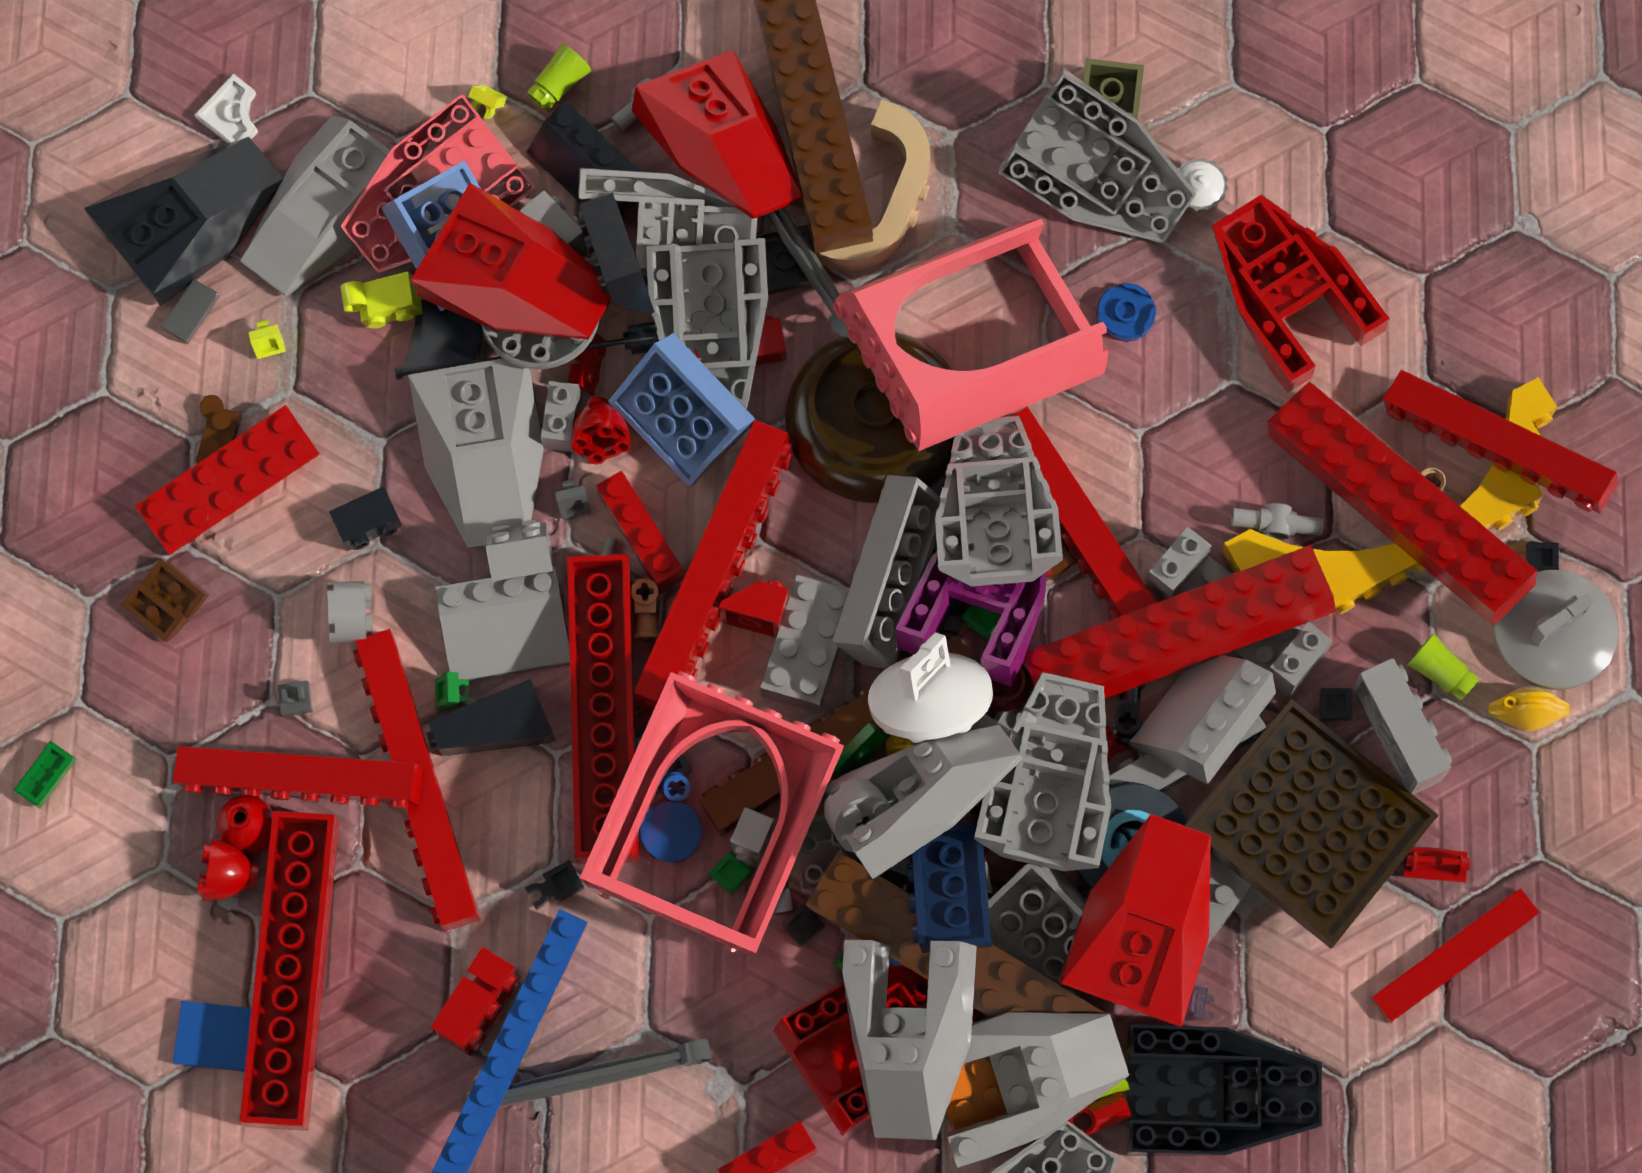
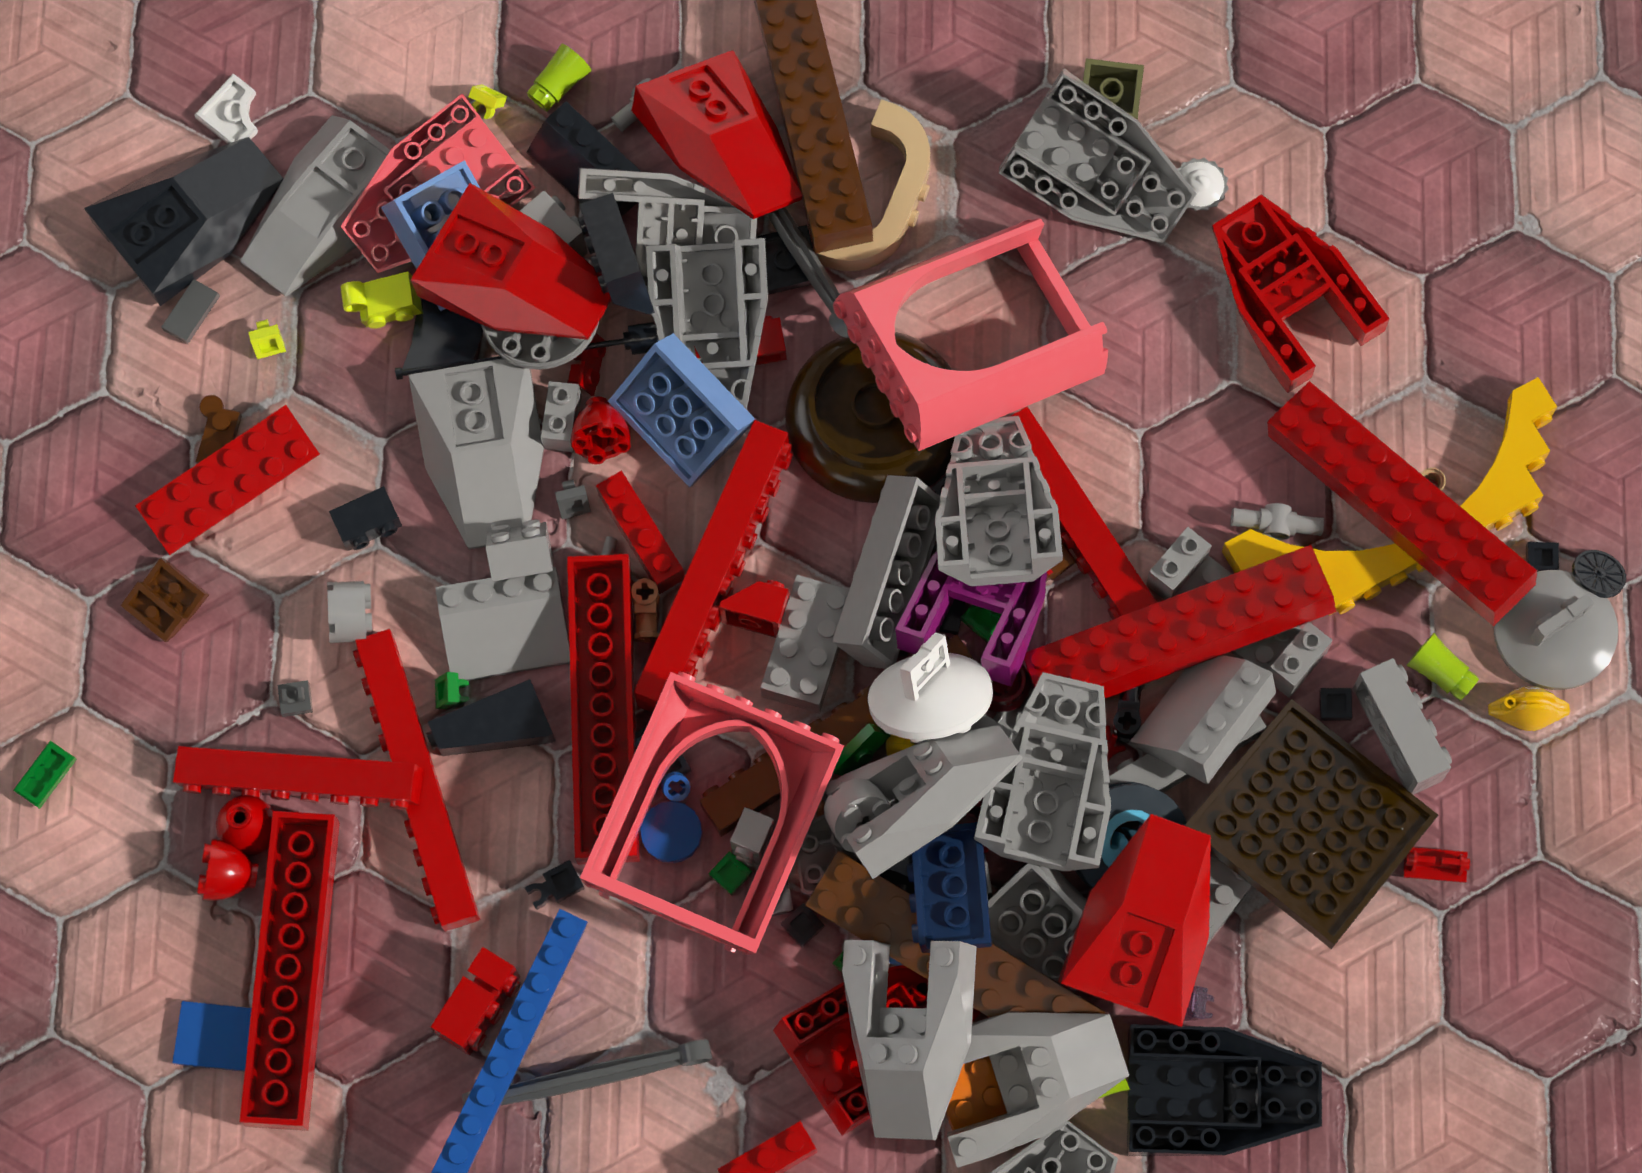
(1105, 1113): red piece -> none
(1126, 312): blue tile -> none
(1455, 955): red tile -> none
(1500, 442): red brick -> none
(1599, 573): none -> black wheel

